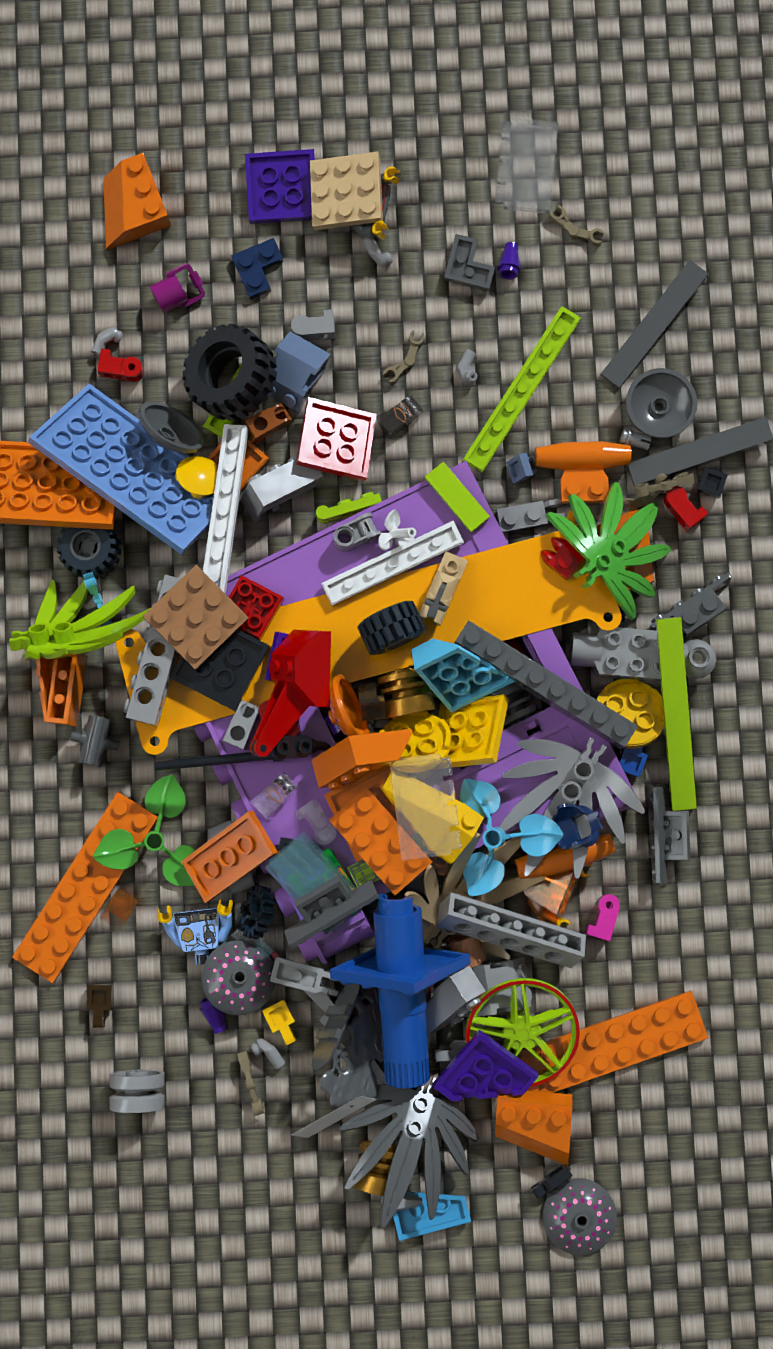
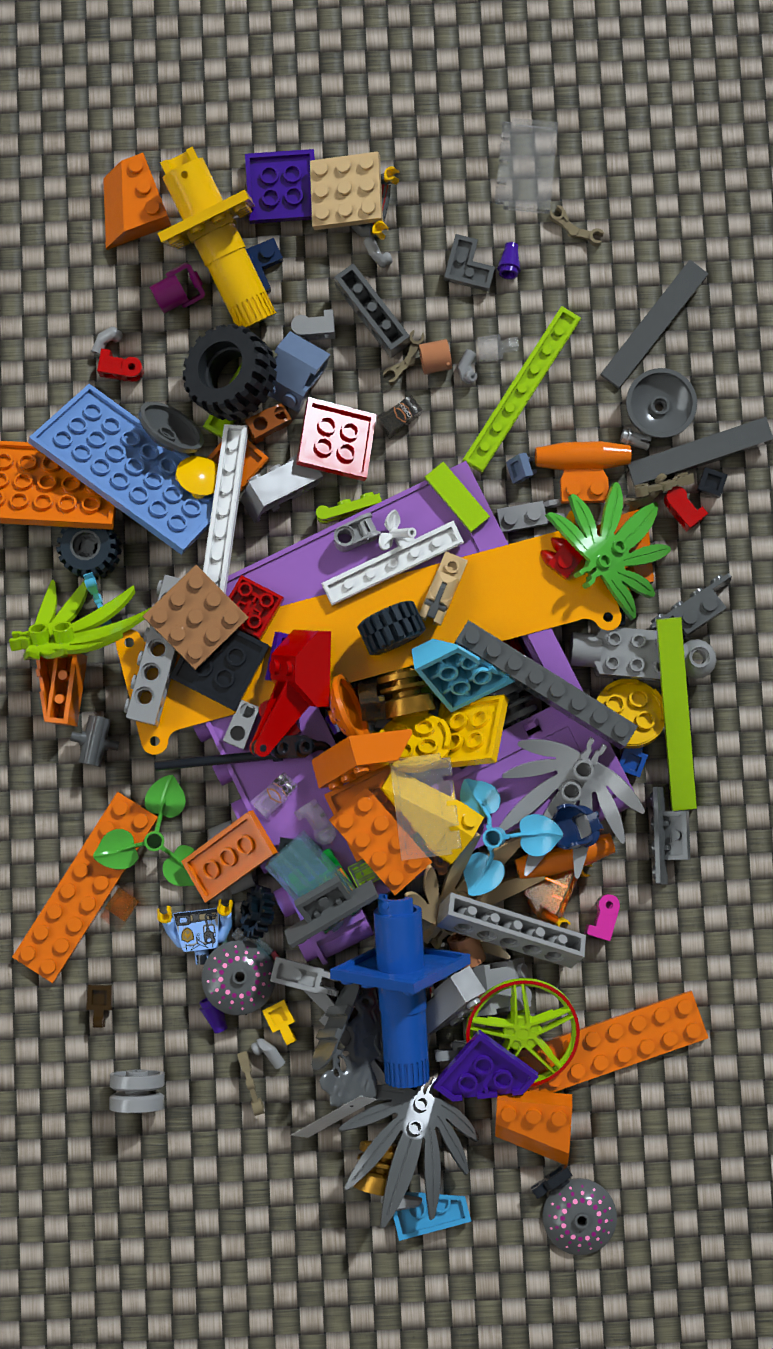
(212, 228): none -> yellow piece
(372, 310): none -> dark grey brick
(435, 356): none -> nougat piece
(492, 348): none -> clear plate

